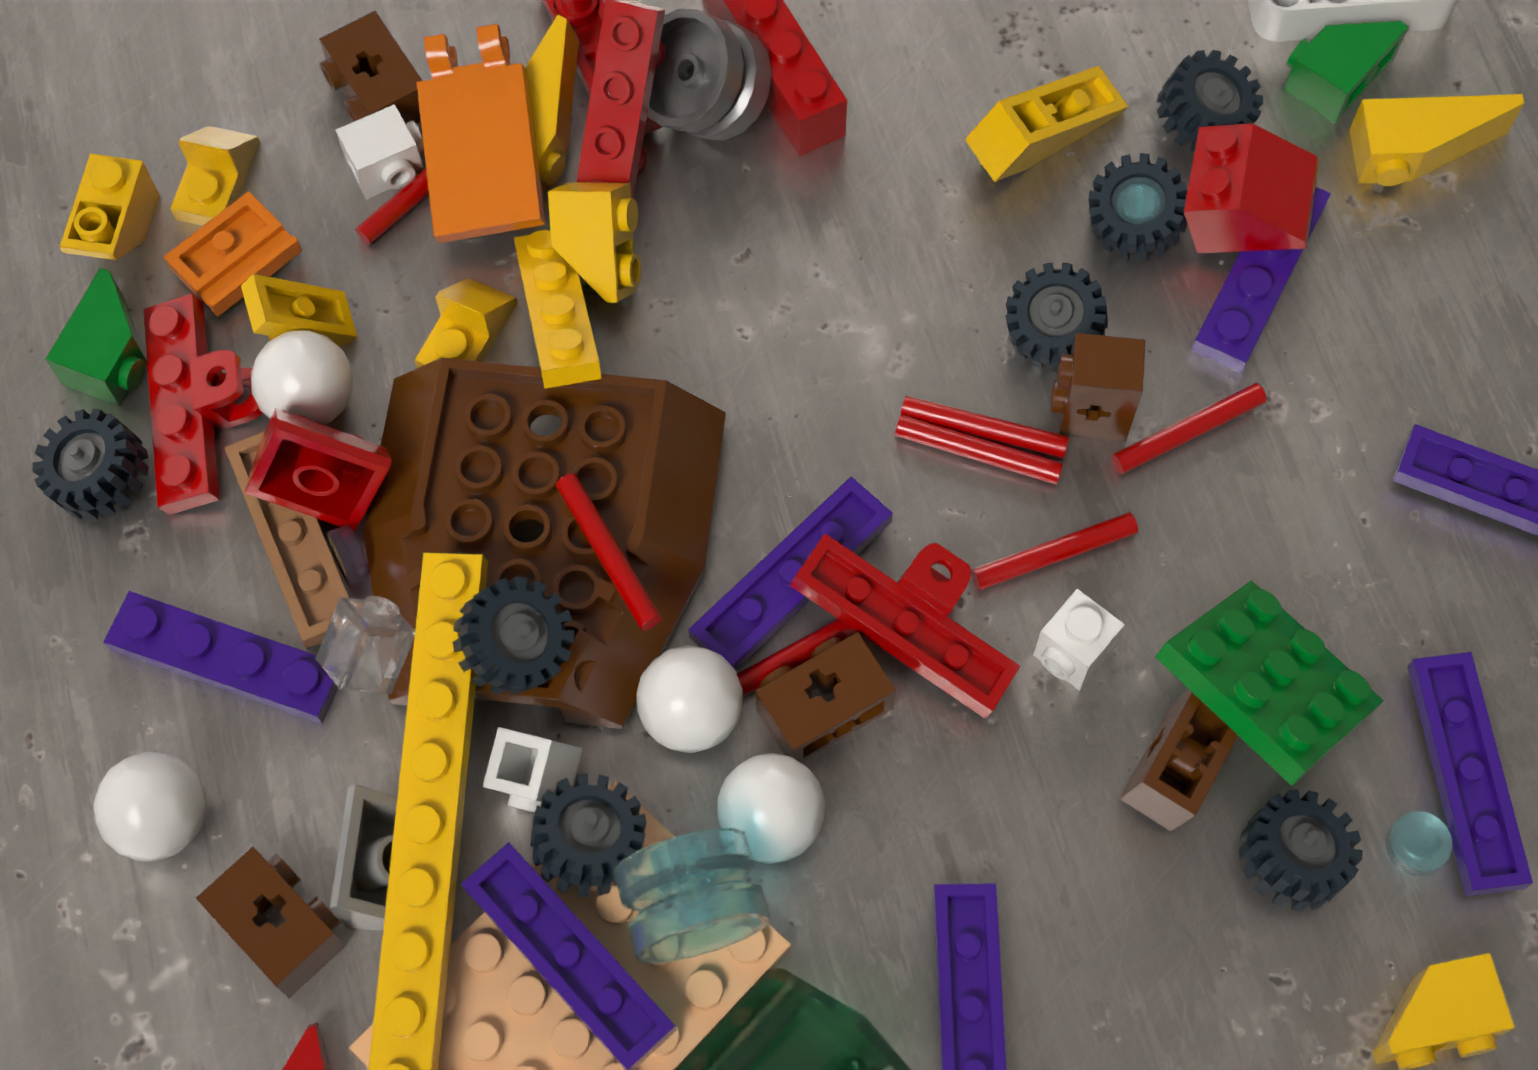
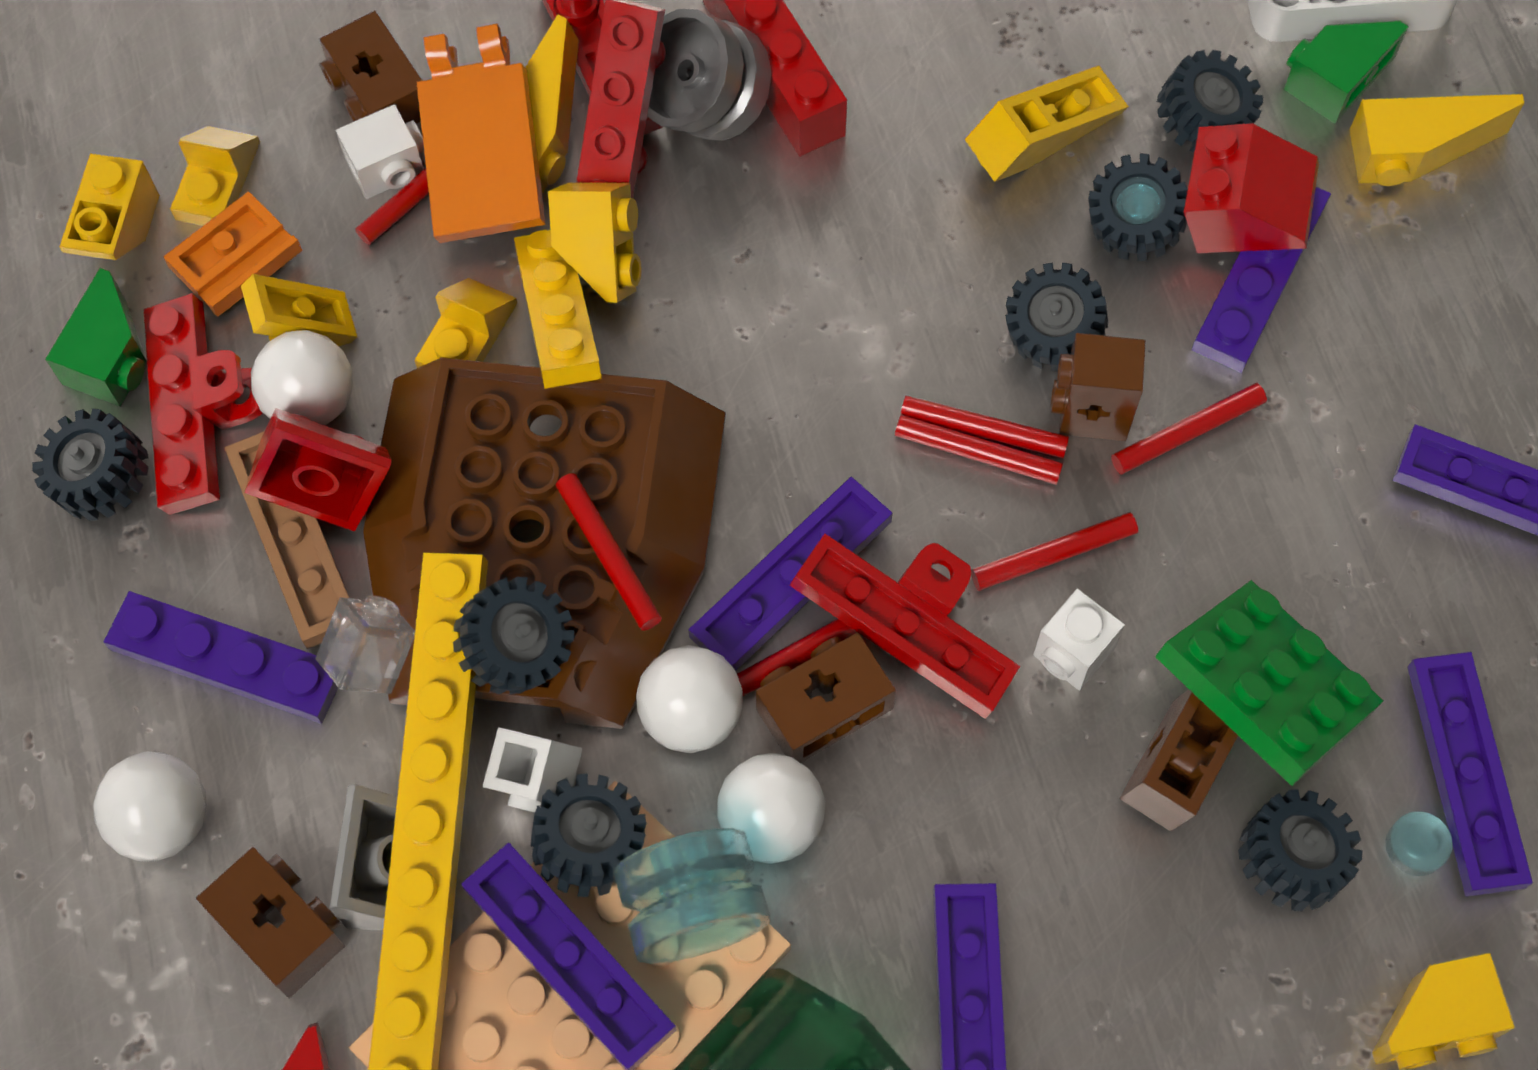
(348, 554): tile -> none

